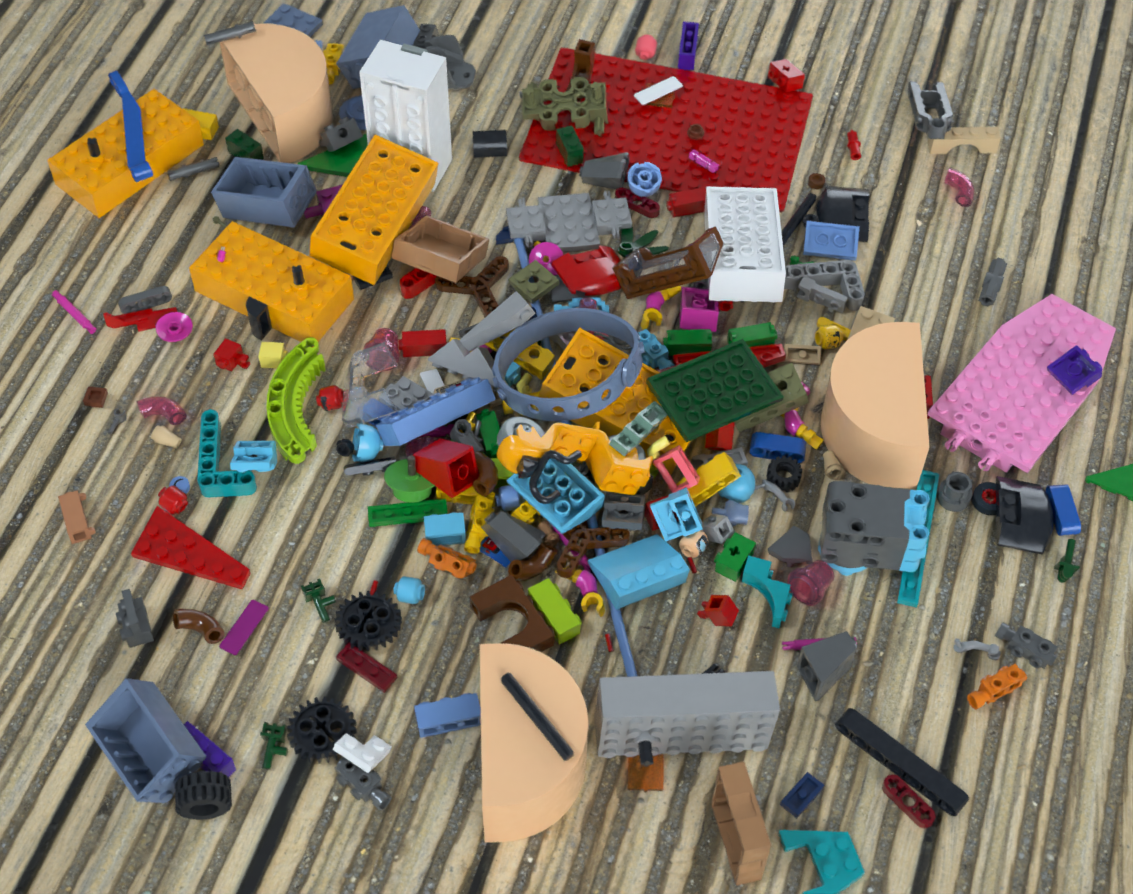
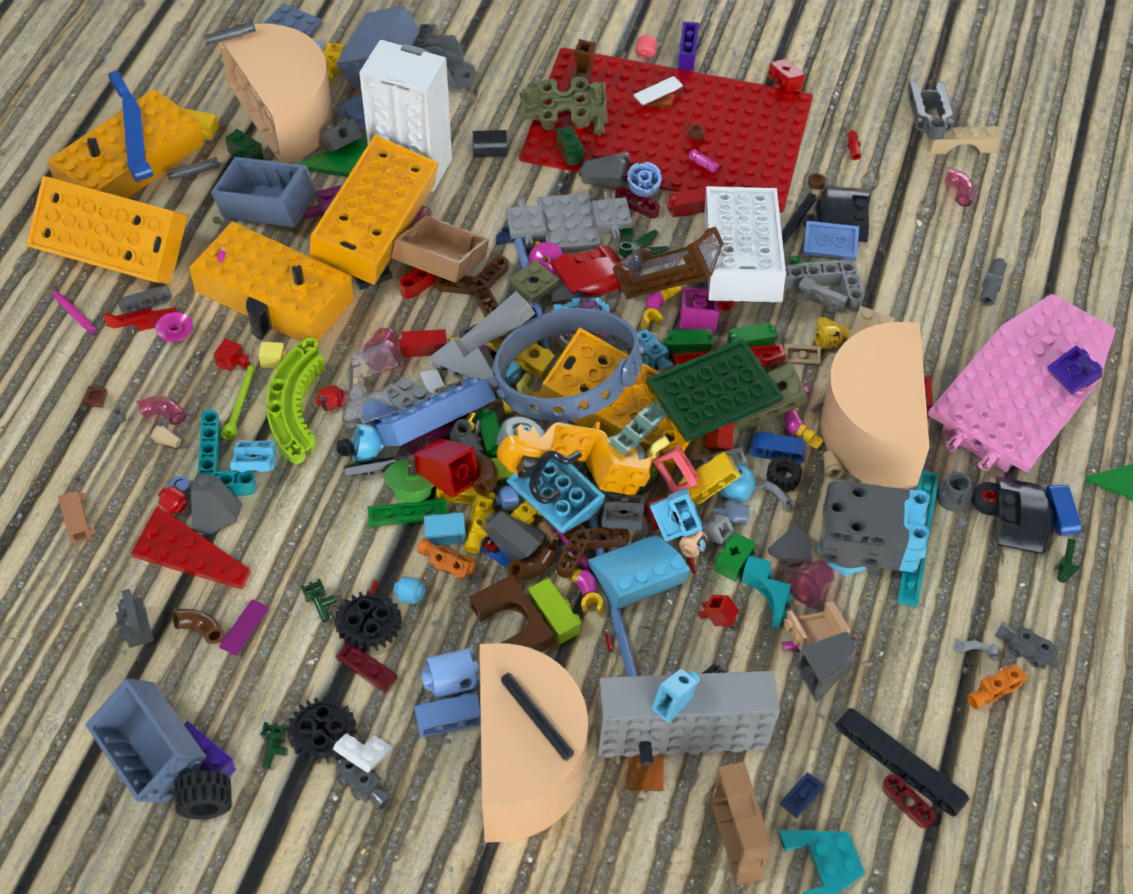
(107, 230): none -> light orange piece
(212, 504): none -> dark grey slope
(230, 430): none -> lime piece
(451, 673): none -> light blue cylinder
(679, 687): none -> medium azure torso
(815, 626): none -> light nougat panel

